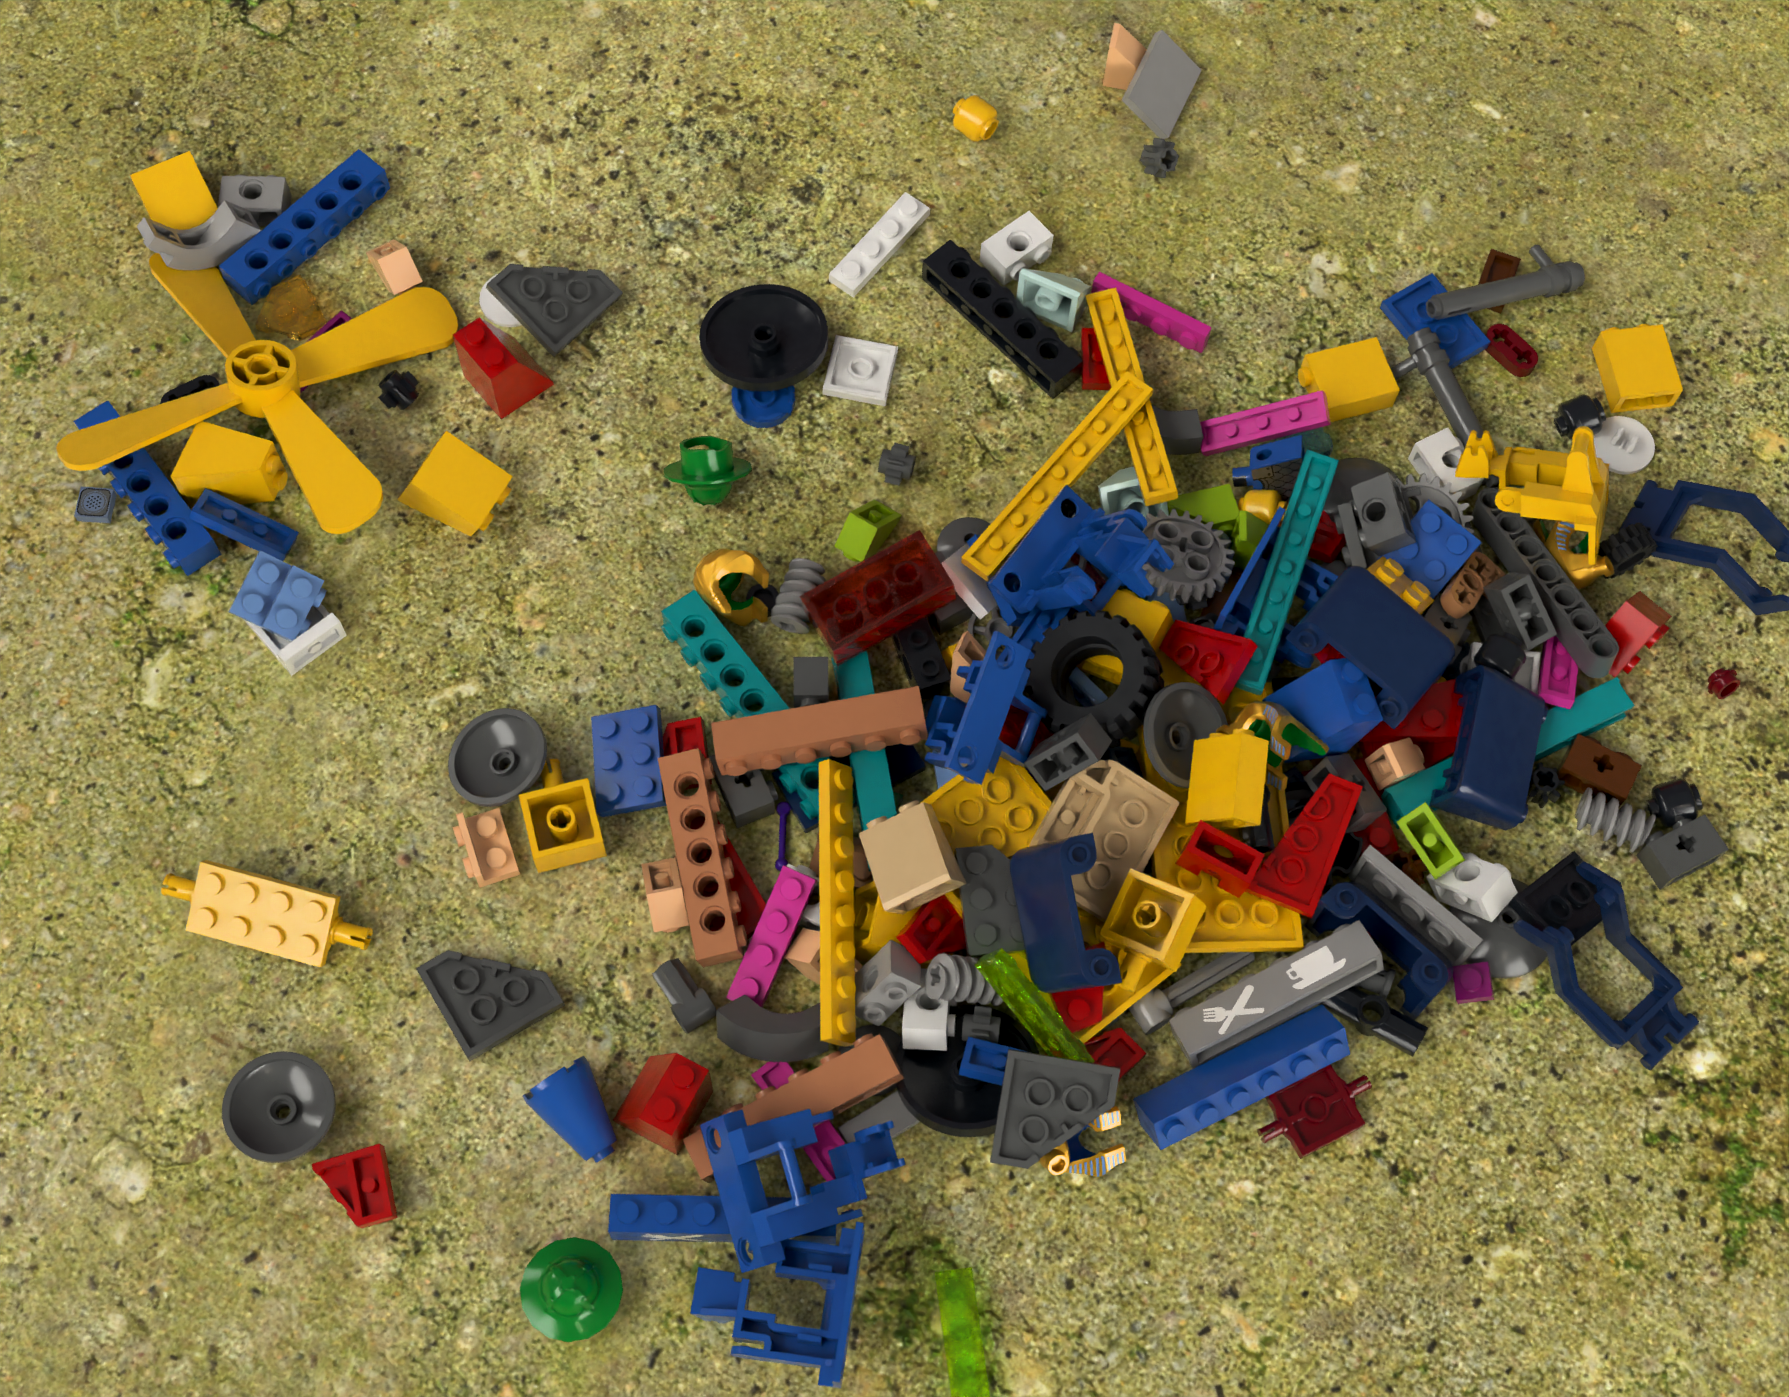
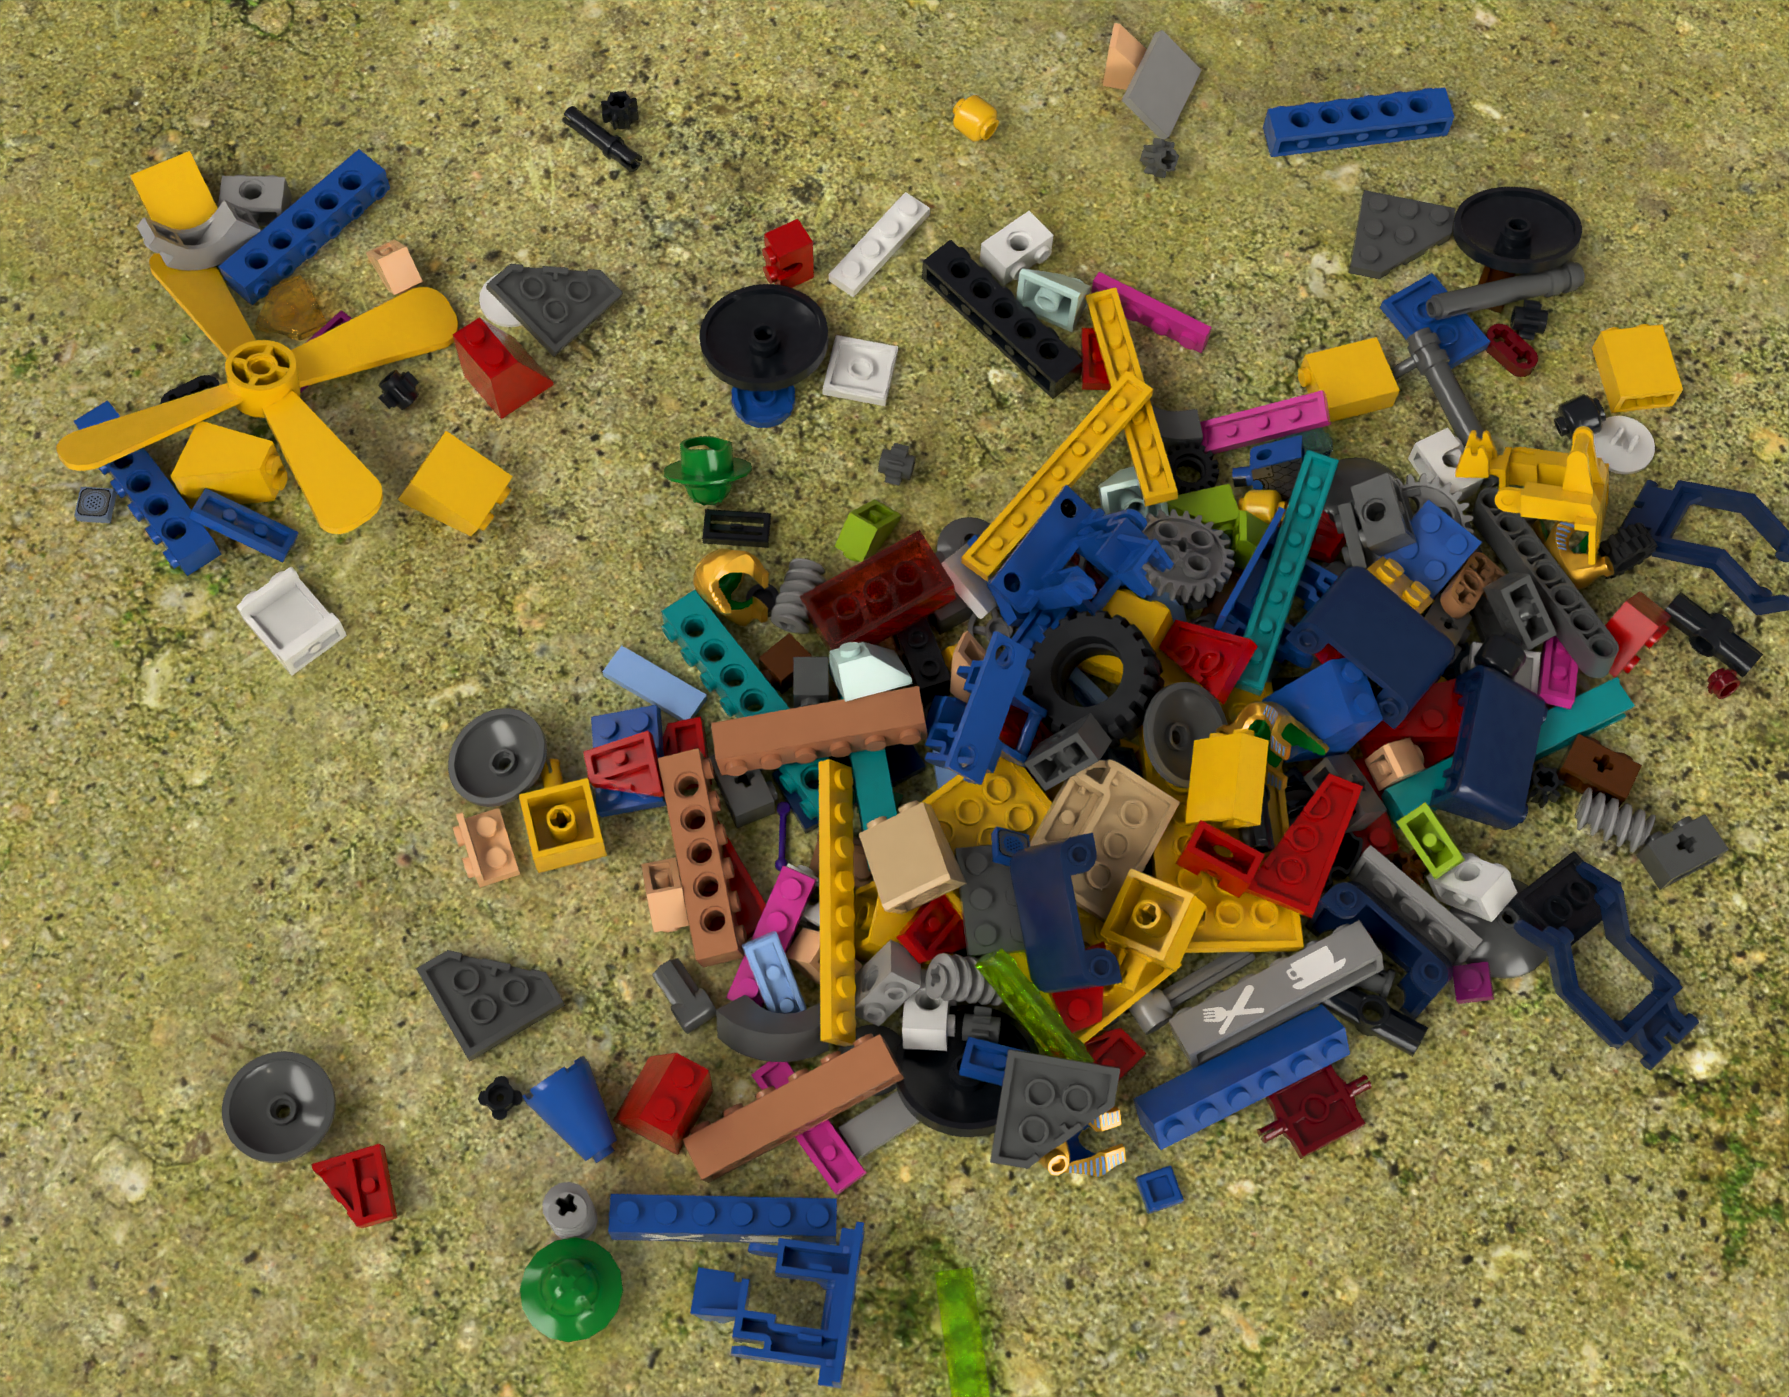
(264, 913): yellow plate -> none
(278, 597): medium blue plate -> none
(500, 1087): none -> black plate
(566, 1198): none -> light grey piece
(611, 145): none -> black pin
(619, 110): none -> black gear
(626, 766): none -> red wing
(654, 684): none -> light blue tile
(735, 533): none -> black tile
(743, 1191): blue container -> none
(774, 974): none -> light blue tile
(778, 662): none -> reddish brown brick
(788, 255): none -> red brick
(866, 670): none -> light aqua slope
(1006, 844): none -> blue tile
(1159, 1189): none -> blue tile
(1197, 459): none -> black tyre
(1358, 121): none -> blue brick
(1396, 232): none -> dark grey plate
(1517, 230): none -> black dish
(1529, 319): none -> black gear
(1674, 802): black head -> none
(1712, 635): none -> black piece

